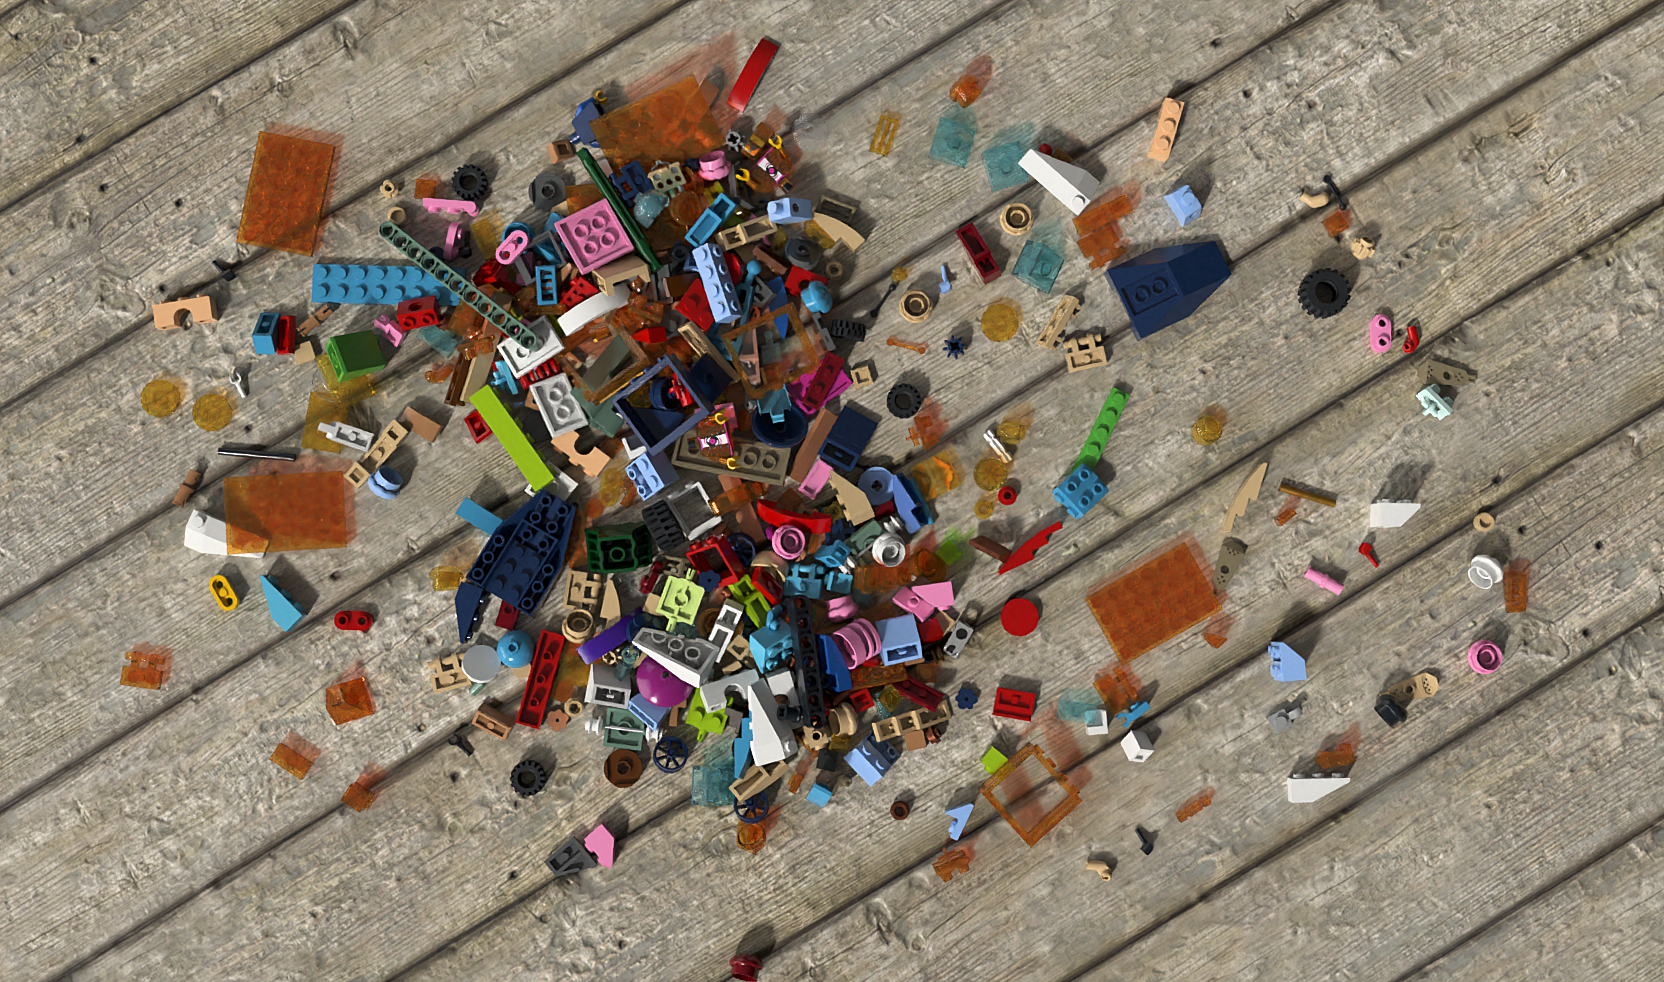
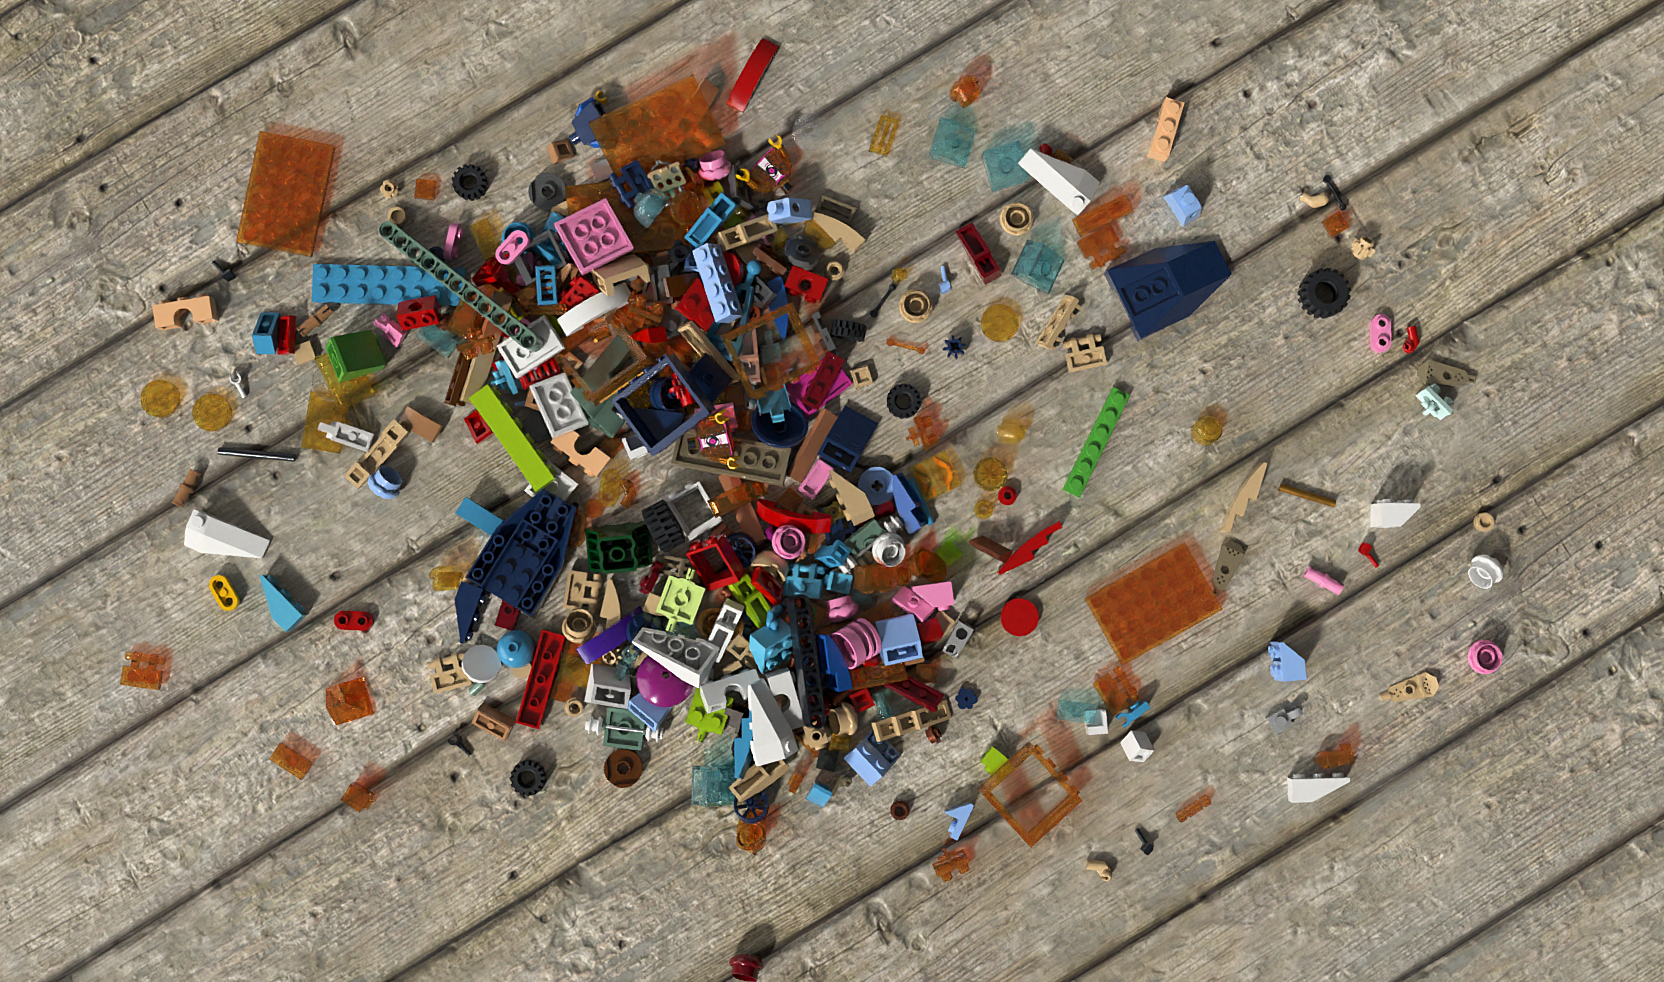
(284, 512): clear orange plate -> none
(438, 377): clear orange arm -> none
(450, 206): bright pink plate -> none
(466, 251): black hand -> none
(553, 715): nougat plant -> none
(570, 858): dark grey wing -> none
(576, 557): clear orange tile -> none
(603, 843): bright pink slope -> none
(620, 209): dark green piece -> none
(651, 474): light blue slope -> none
(670, 754): dark blue wheel -> none
(674, 717): medium nougat slope -> none
(709, 575): dark blue plant -> none
(738, 138): light grey gear -> none
(758, 141): clear orange leg -> none
(786, 712): black bush -> none
(817, 297): dark azure piece -> none
(889, 698): clear yellow plate -> none
(915, 740): medium nougat slope -> none
(937, 654): dark brown bush -> none
(998, 446): white axle -> none
(1013, 704): red plate -> none
(1080, 491): dark azure bracket -> none
(1214, 640): clear orange slope -> none
(1284, 517): clear orange tile -> none
(1391, 710): black piece -> none
(1508, 591): clear orange slope -> none

